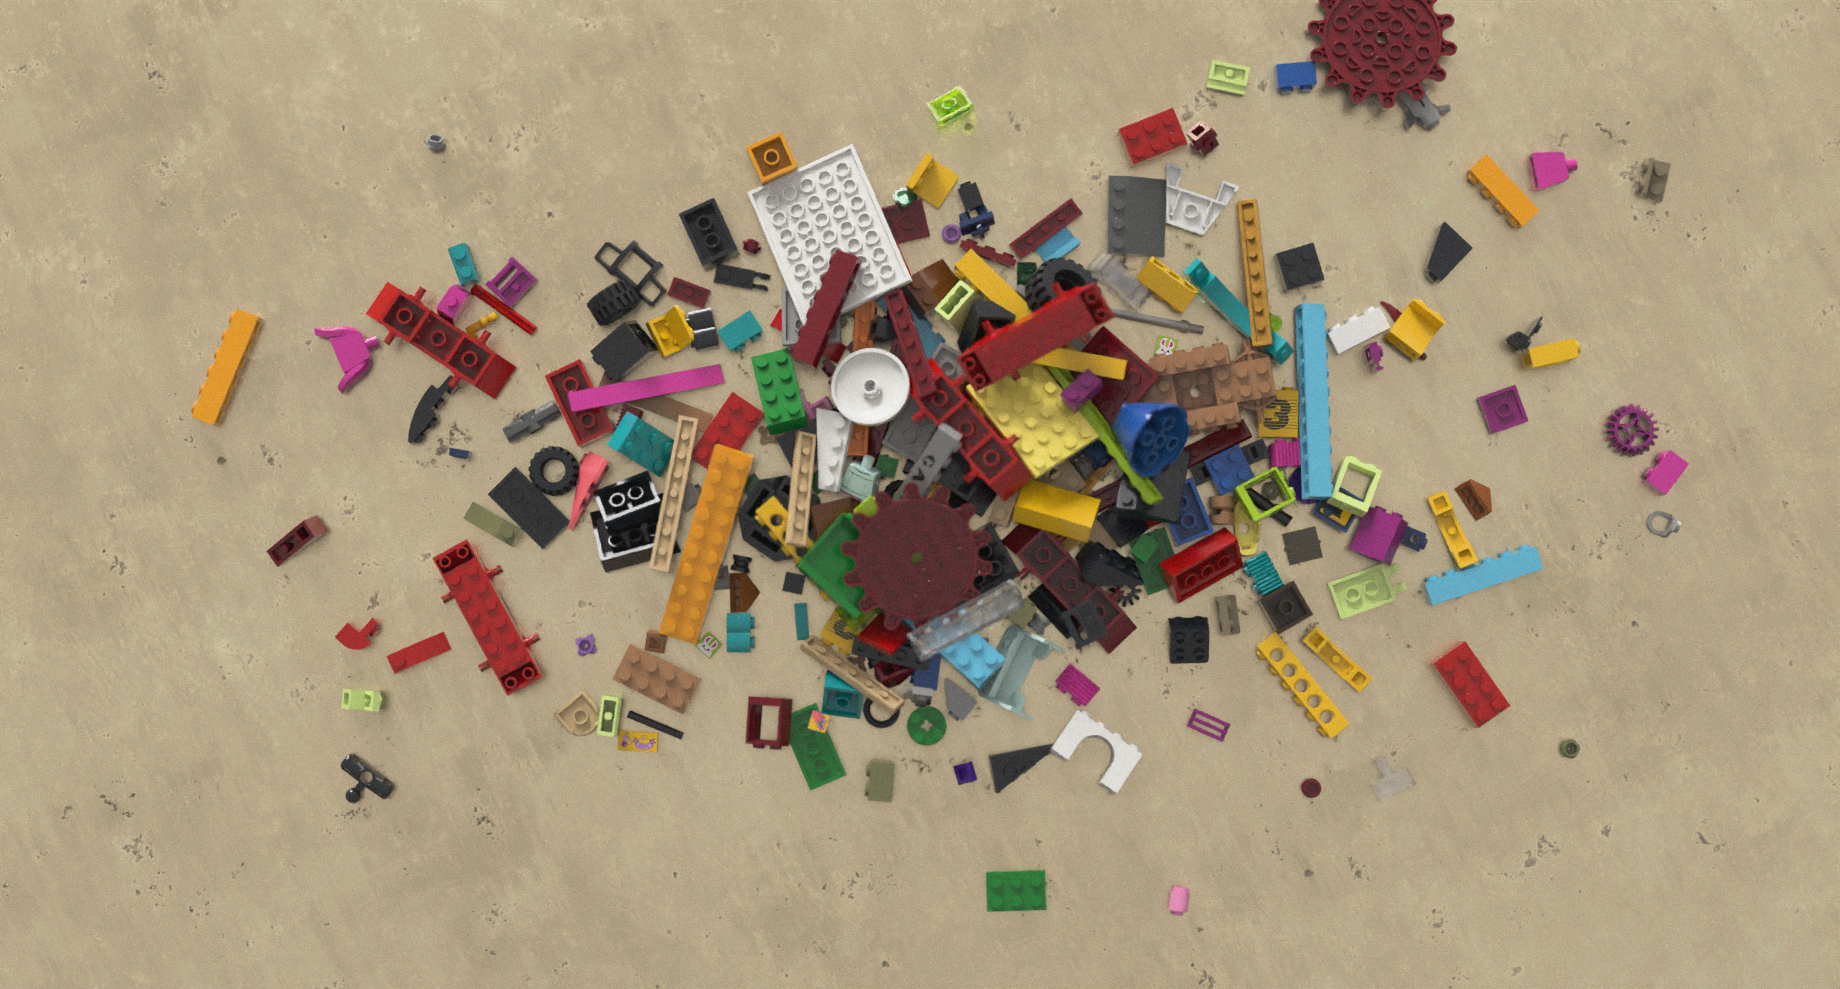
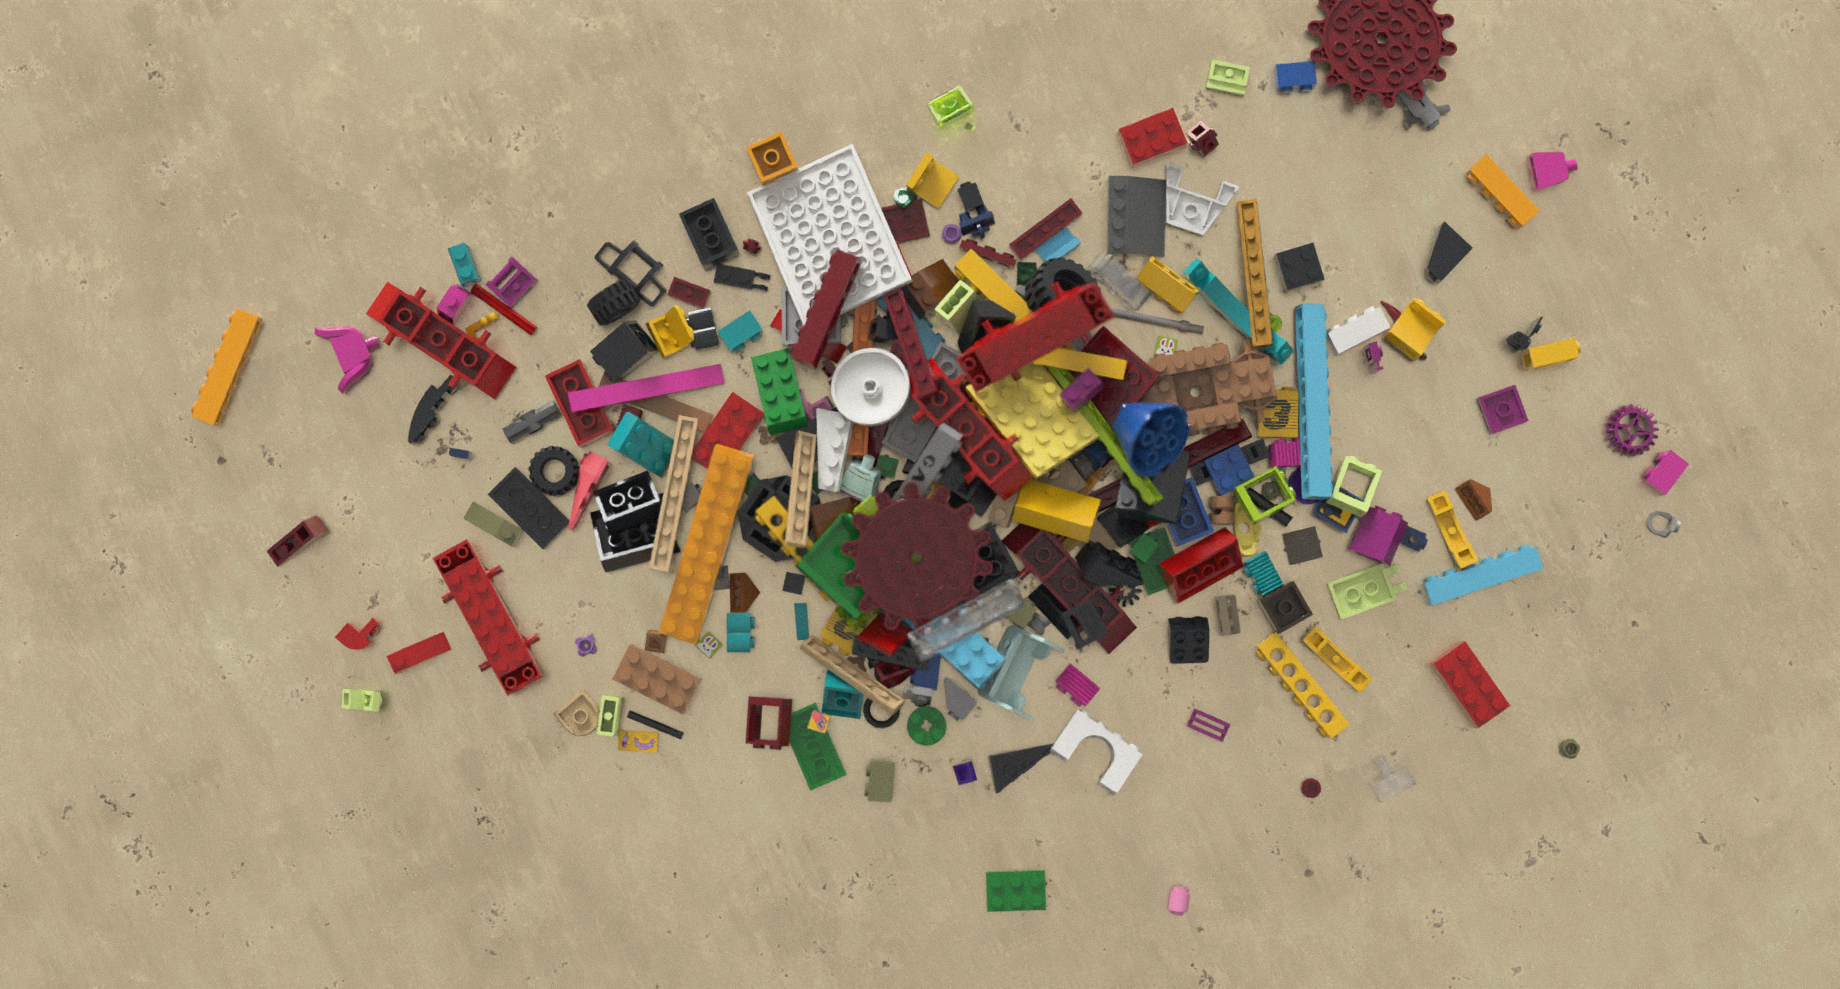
(356, 771): black piece -> none
(435, 142): light grey plate -> none
(741, 563): black wheel -> none
(1653, 180): dark tan bracket -> none

